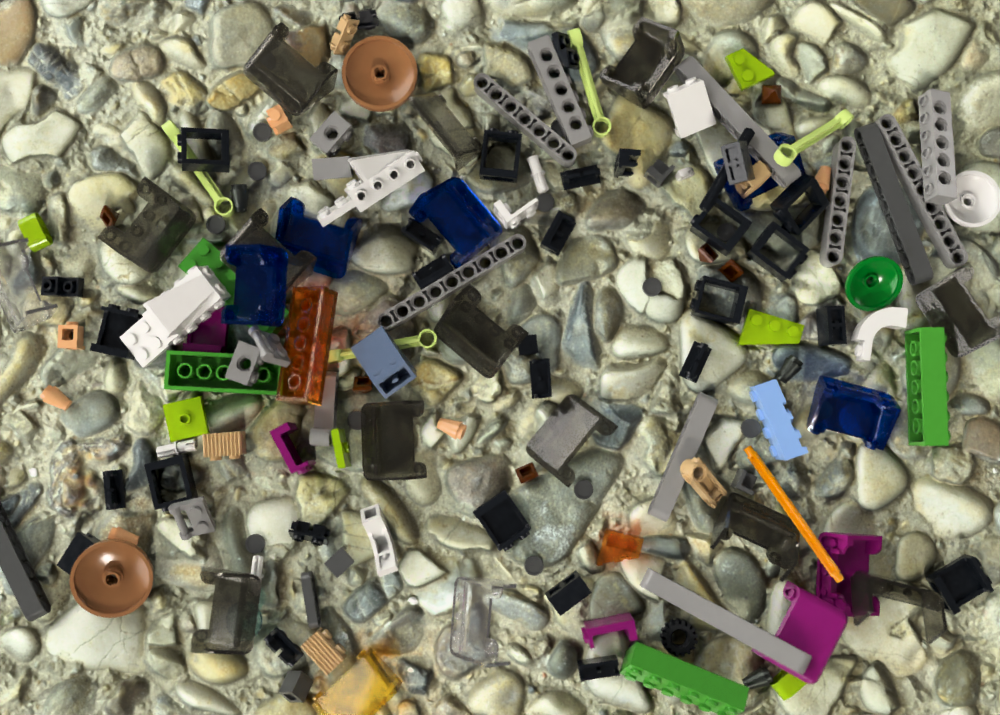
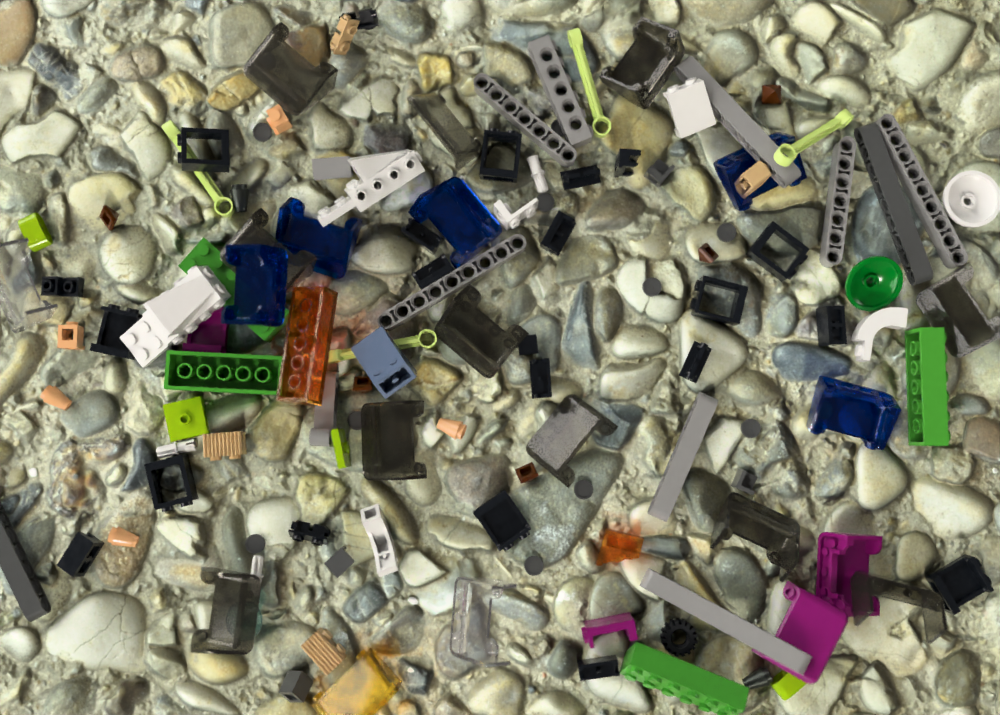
(108, 595): medium nougat dish -> none
(114, 489): black hinge -> none
(154, 231): clear smoke windscreen -> none
(198, 515): light grey plate -> none
(216, 224): dark grey piece -> none
(236, 369): light grey brick -> none
(257, 171): dark grey piece -> none
(270, 347): light grey plate -> none
(278, 640): black hinge -> none
(287, 449): magenta panel -> none
(311, 600): dark grey beam -> none
(332, 124): light grey brick -> none
(374, 58): medium nougat dish -> none
(568, 56): black slope -> none
(568, 593): black hinge -> none
(684, 173): white tile -> none
(702, 481): tan piece -> none
(709, 238): black window -> none
(721, 179): black axle -> none
(731, 270): reddish brown slope -> none
(737, 162): hinge -> none
(747, 69): lime wing -> none
(768, 329): lime wing -> none
(777, 421): light blue wedge -> none
(789, 369): pearl dark grey cone -> none
(794, 514): light orange piece -> none
(818, 202): black window -> none
(823, 178): light nougat cone -> none
(937, 147): light grey brick -> none

